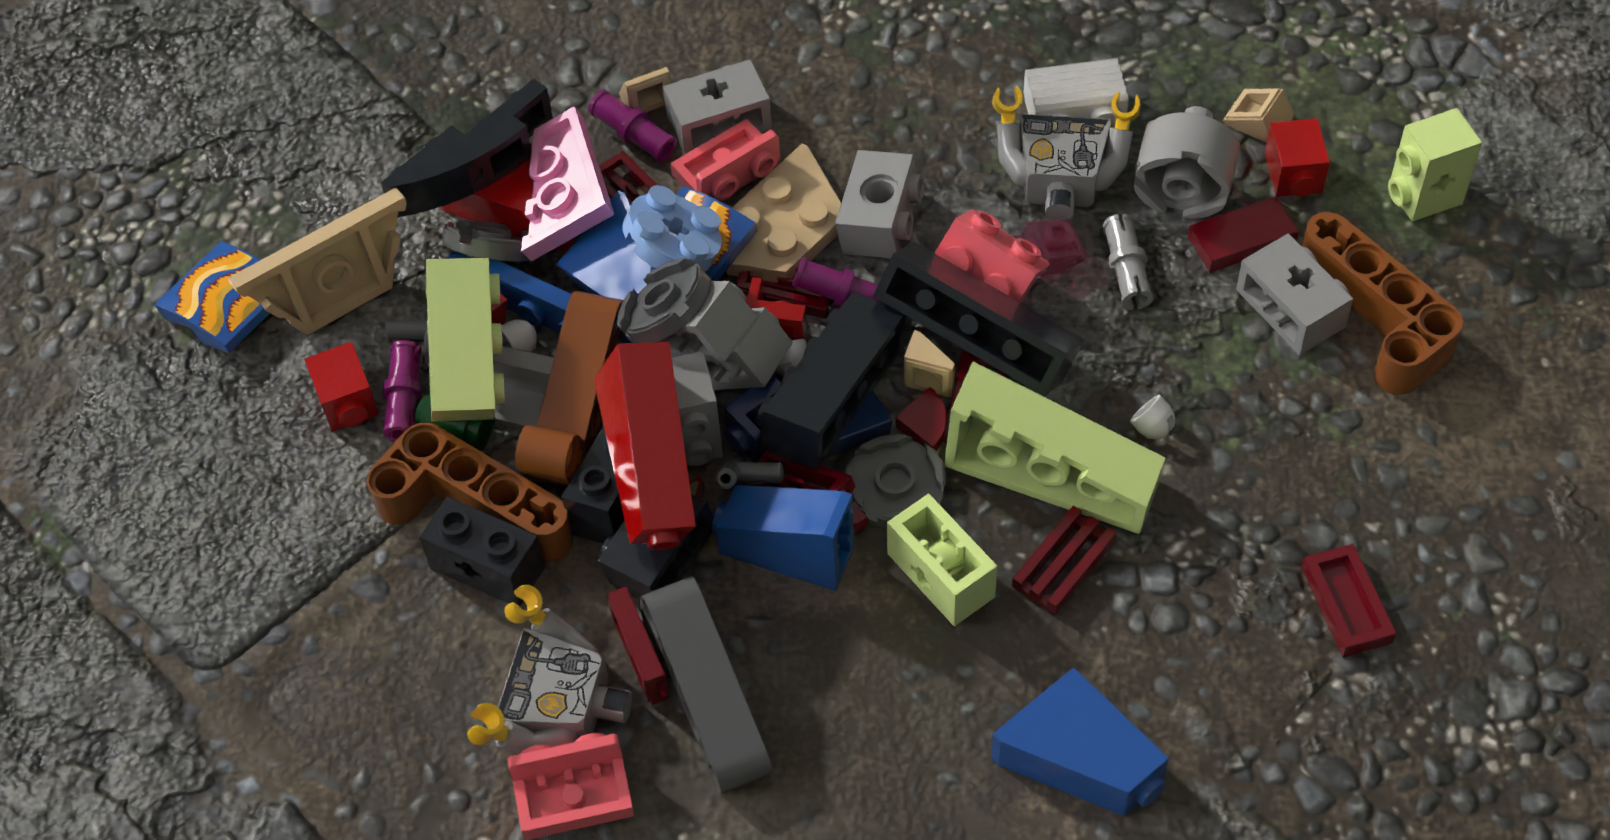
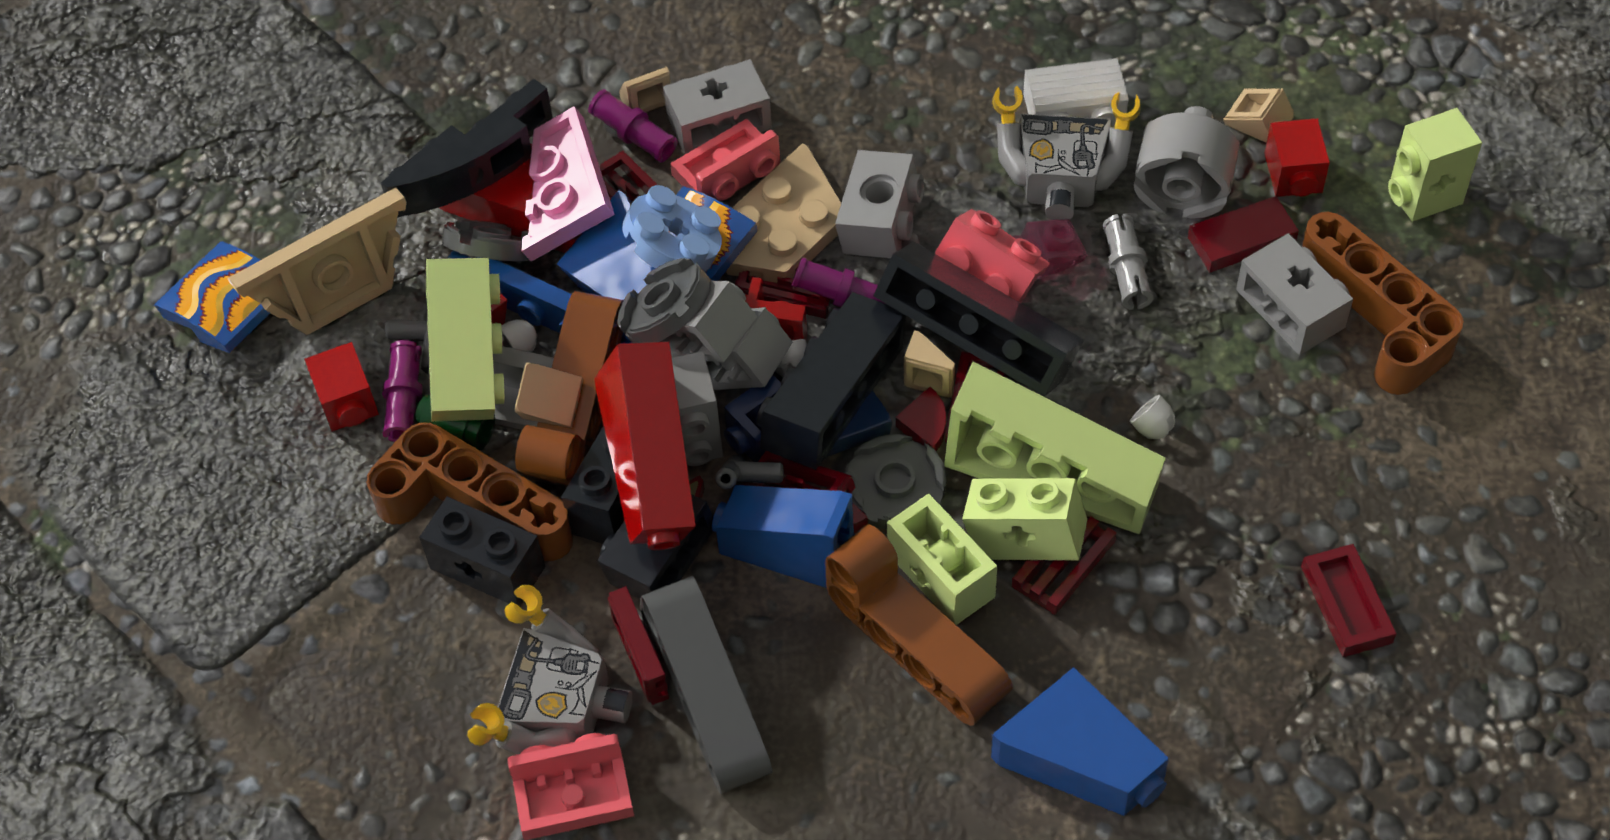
(548, 395): none -> tan slope
(910, 629): none -> dark orange beam
(1026, 518): none -> yellowish green brick

